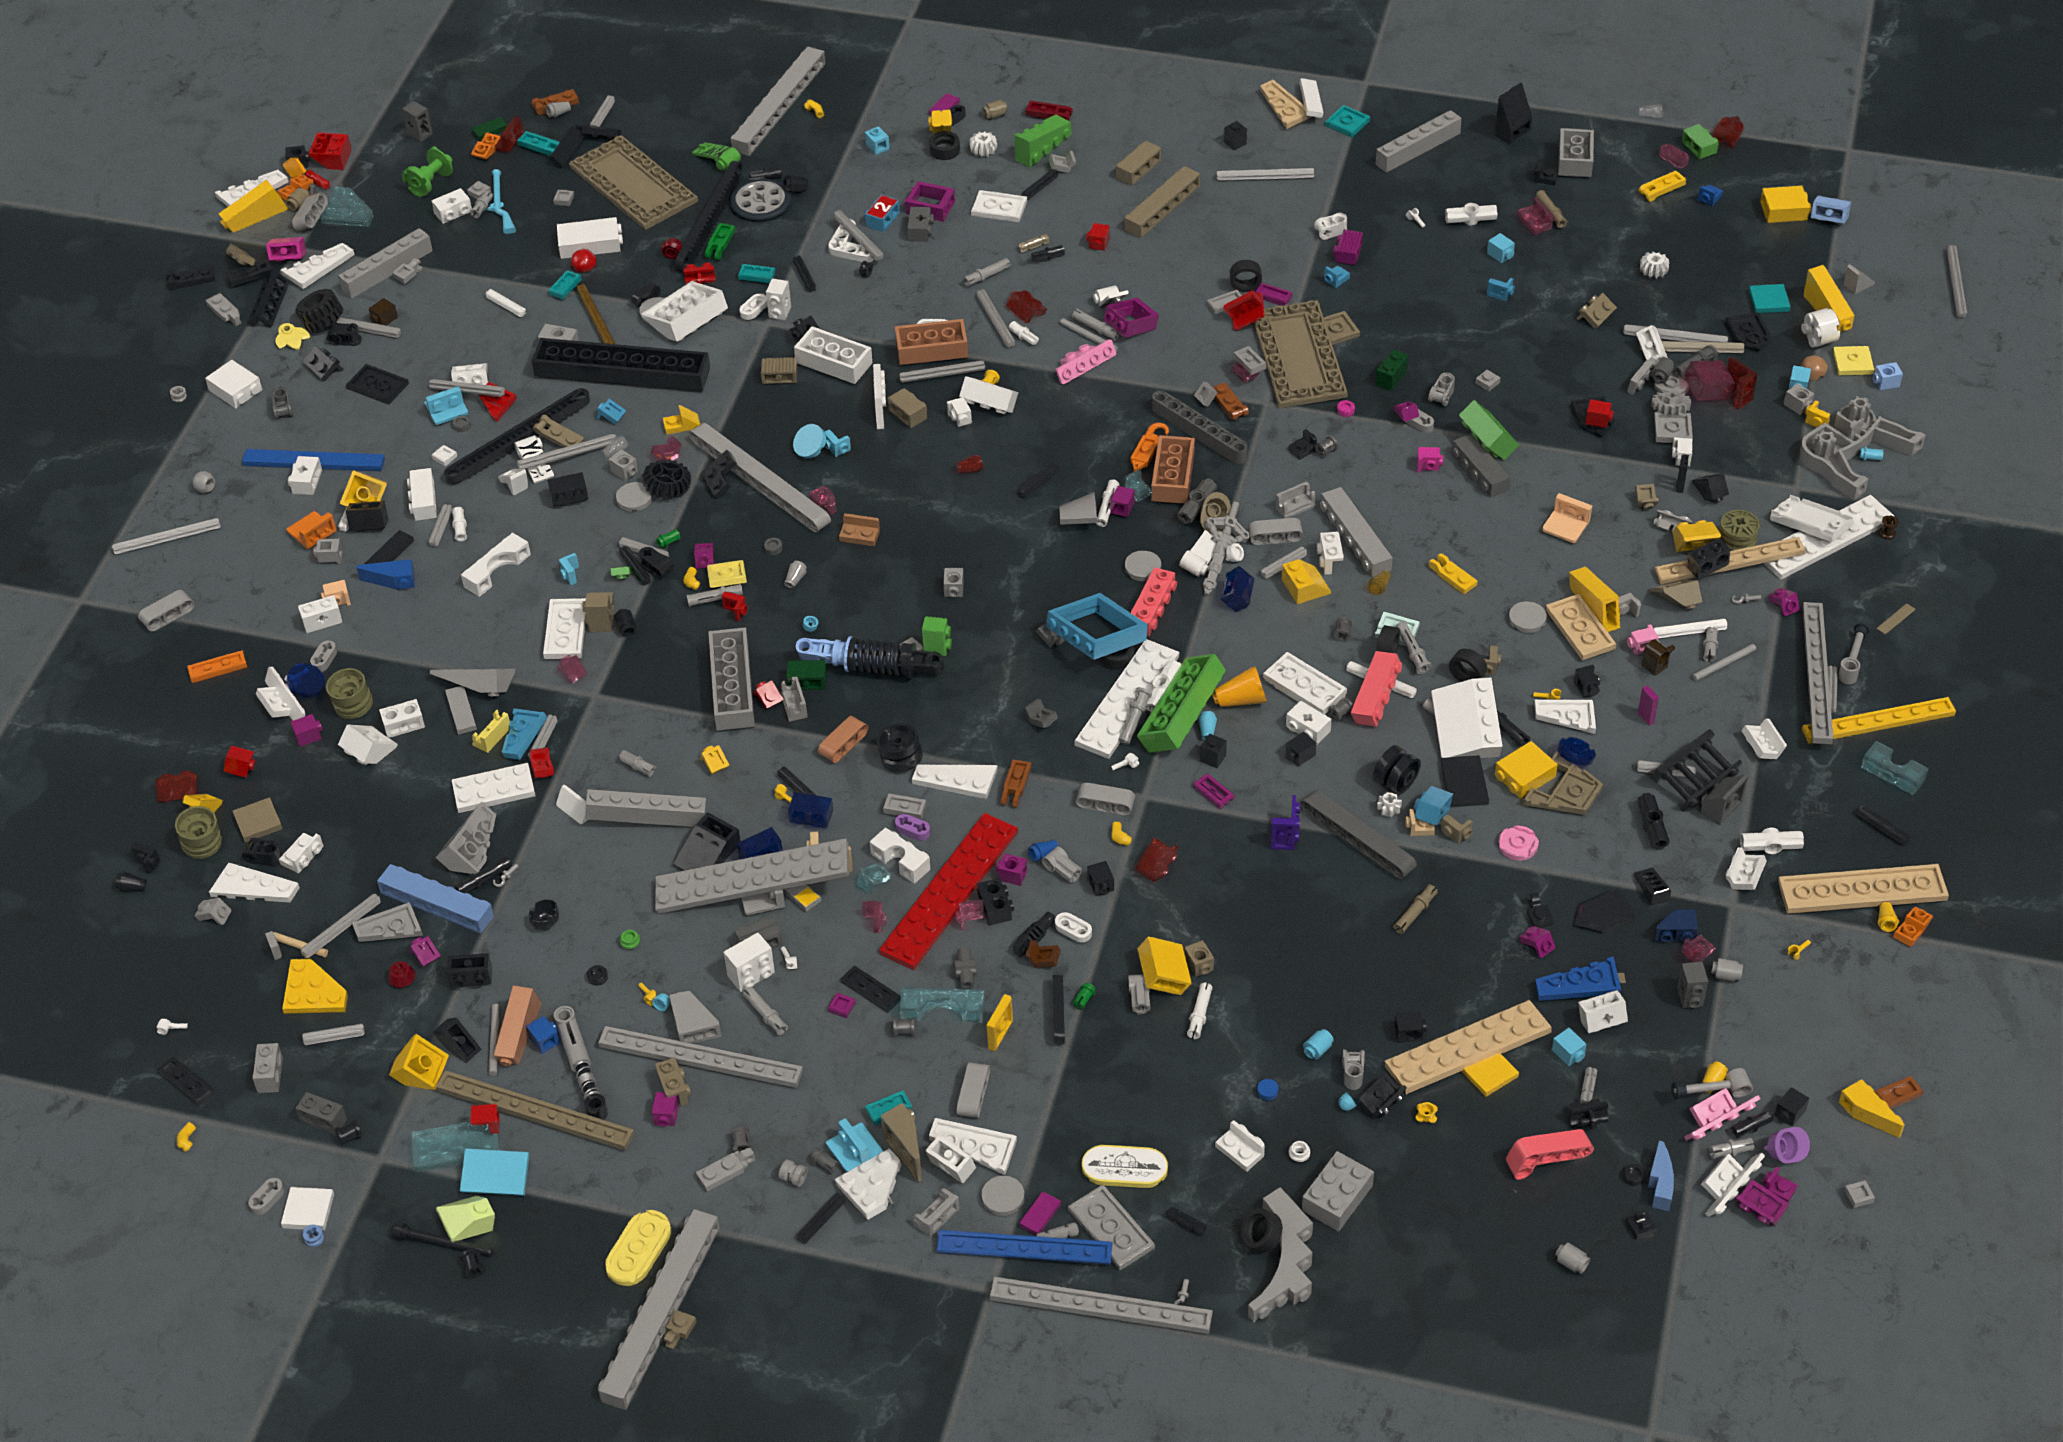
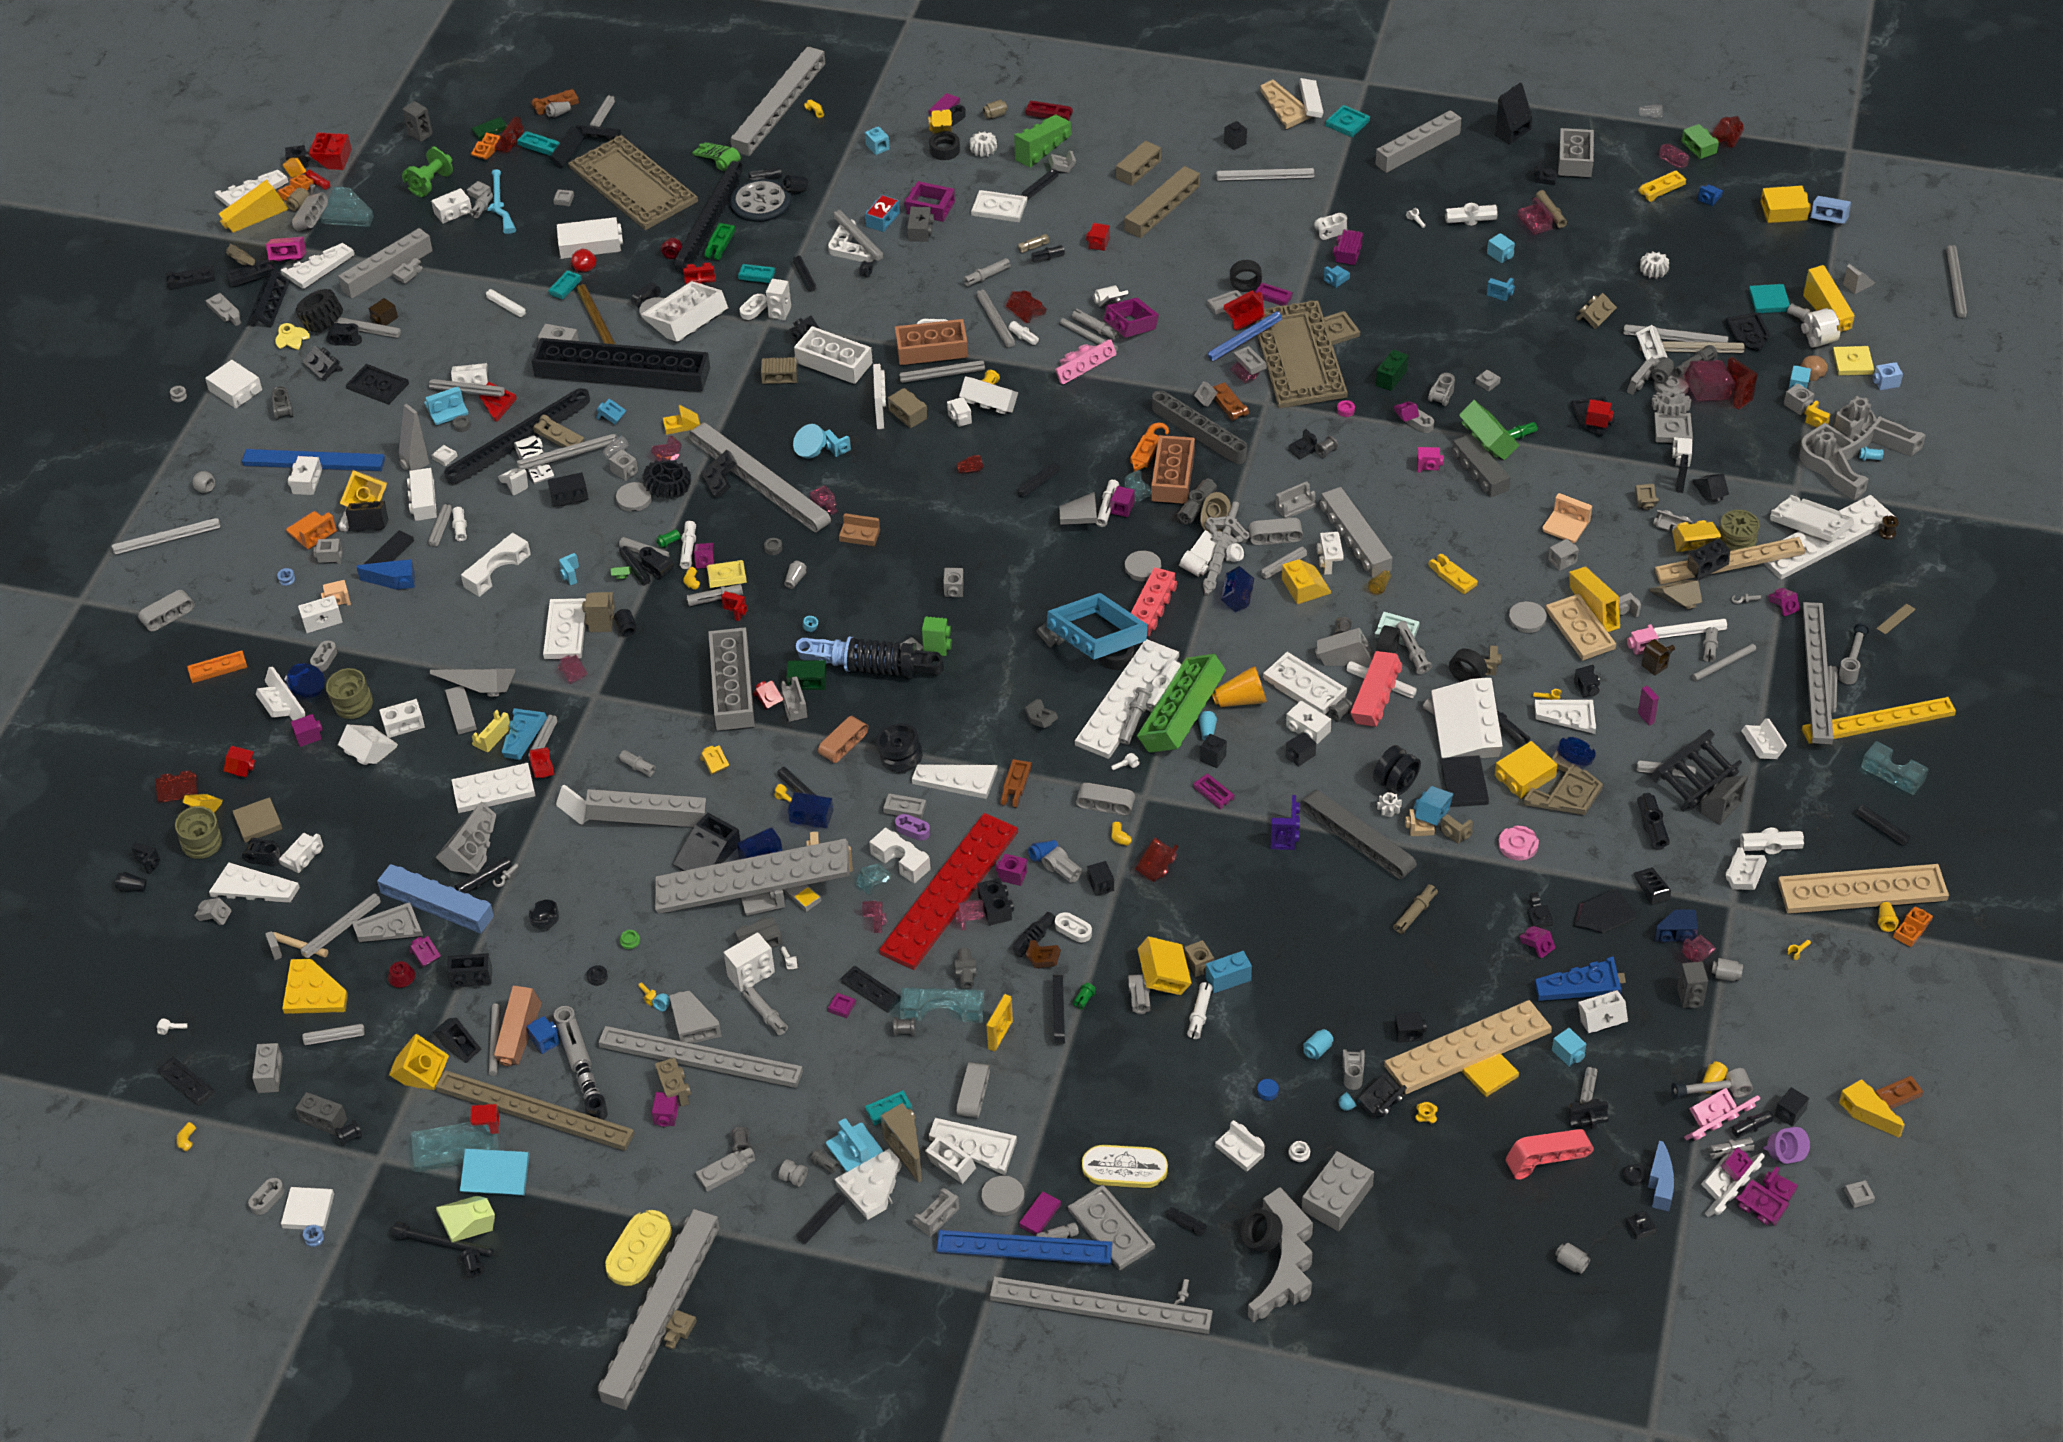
(286, 572): none -> medium blue bush
(412, 445): none -> light grey wedge
(688, 540): none -> white pin
(1228, 971): none -> dark azure brick
(1244, 336): none -> blue axle
(1343, 648): none -> light grey slope
(1521, 431): none -> green axle
(1563, 554): none -> light grey brick
(1736, 1163): none -> magenta bracket
(1798, 312): none -> light grey pin

